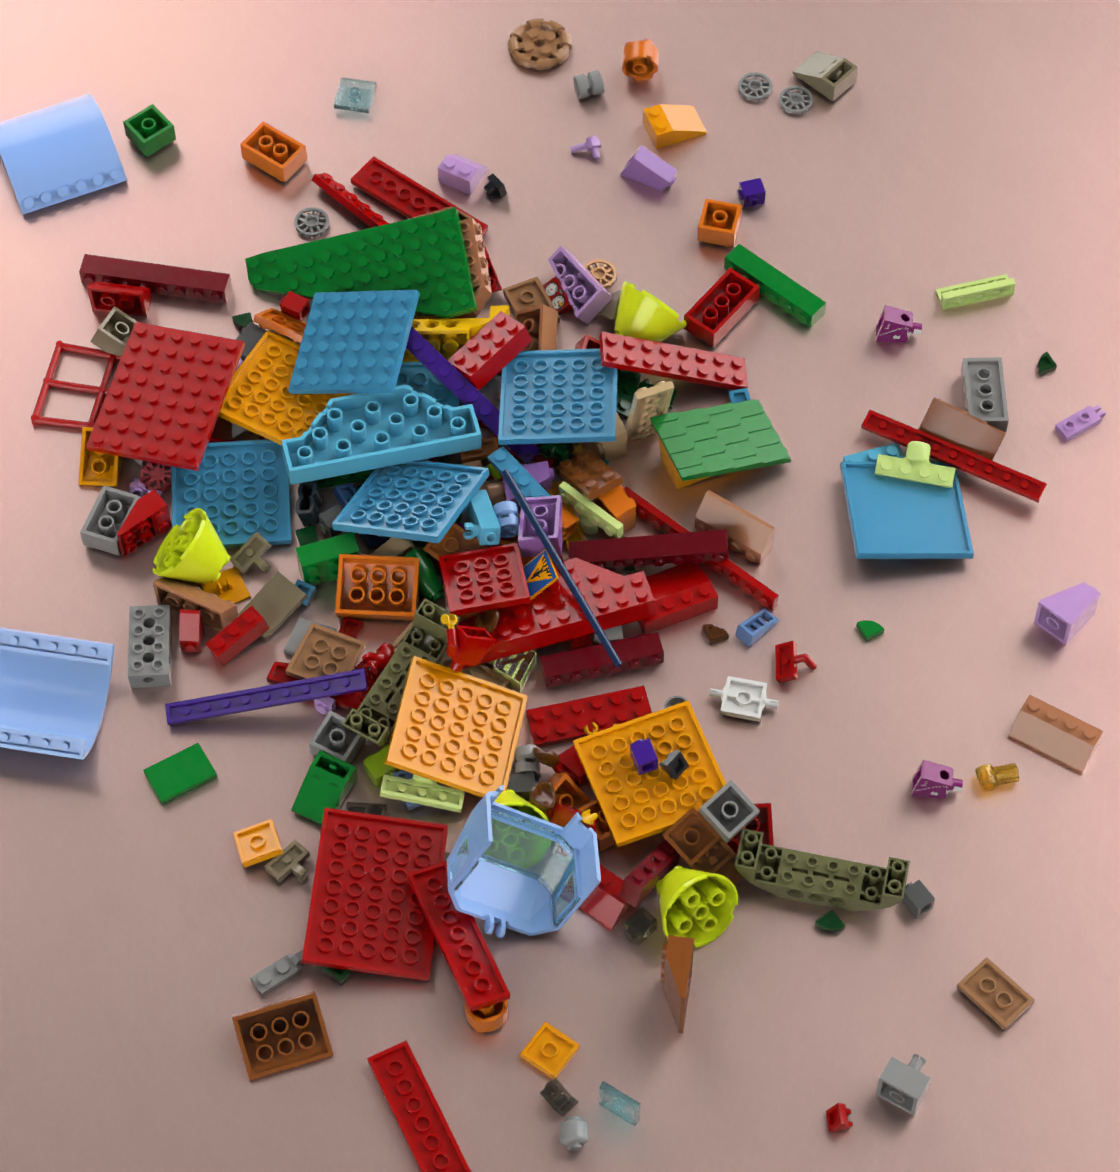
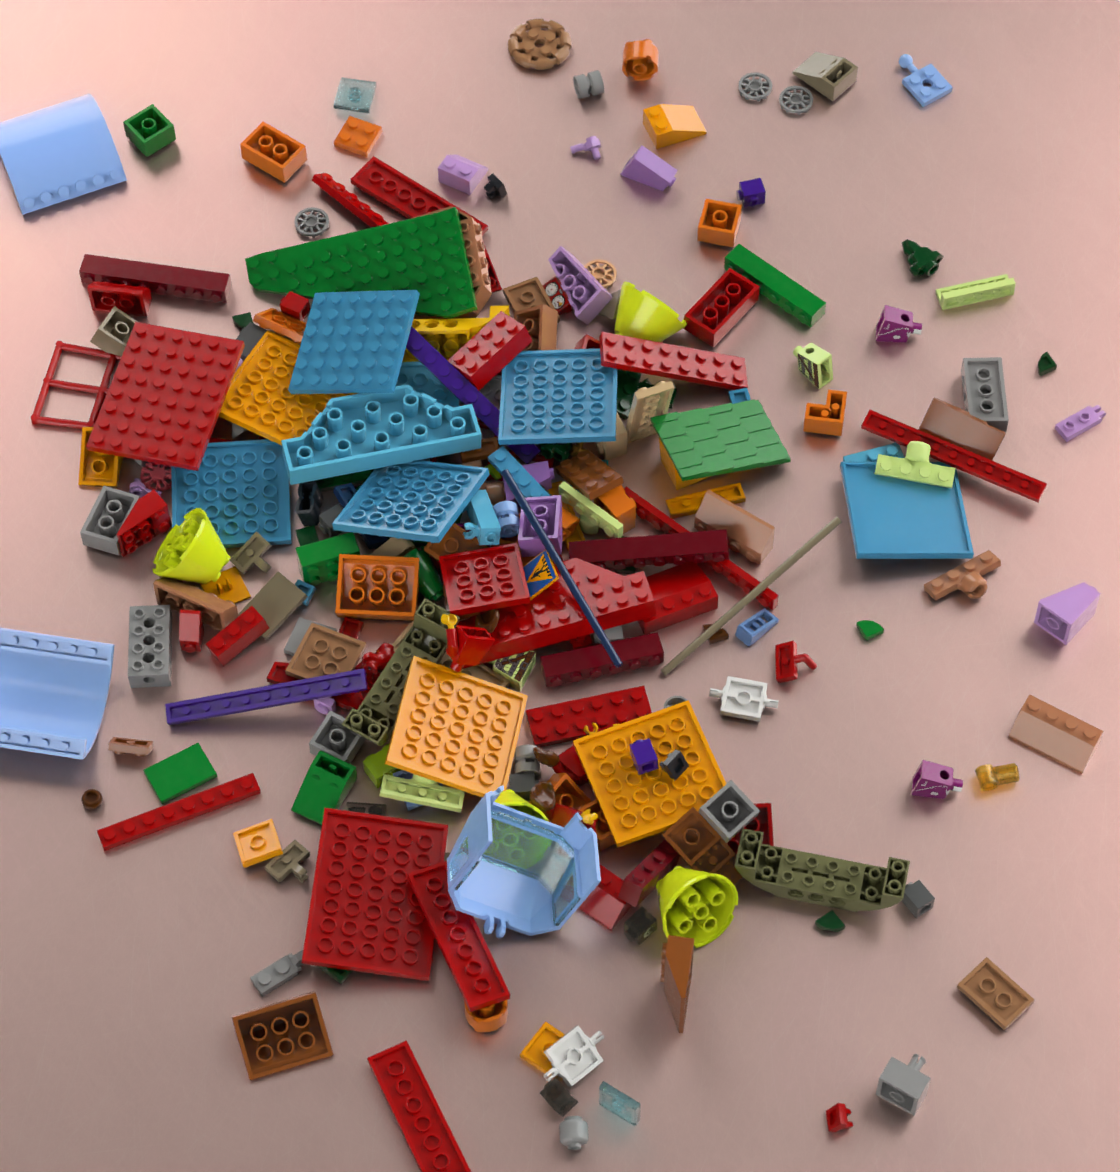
(92, 799): none -> reddish brown plate
(124, 745): none -> plate
(178, 811): none -> red plate
(358, 136): none -> orange plate
(573, 1056): none -> white plate
(690, 503): none -> light orange tile
(750, 596): none -> dark tan piece
(814, 364): none -> yellowish green torso
(826, 418): none -> orange brick
(921, 258): none -> dark green rock
(927, 74): none -> light blue plate
(965, 577): none -> nougat plate

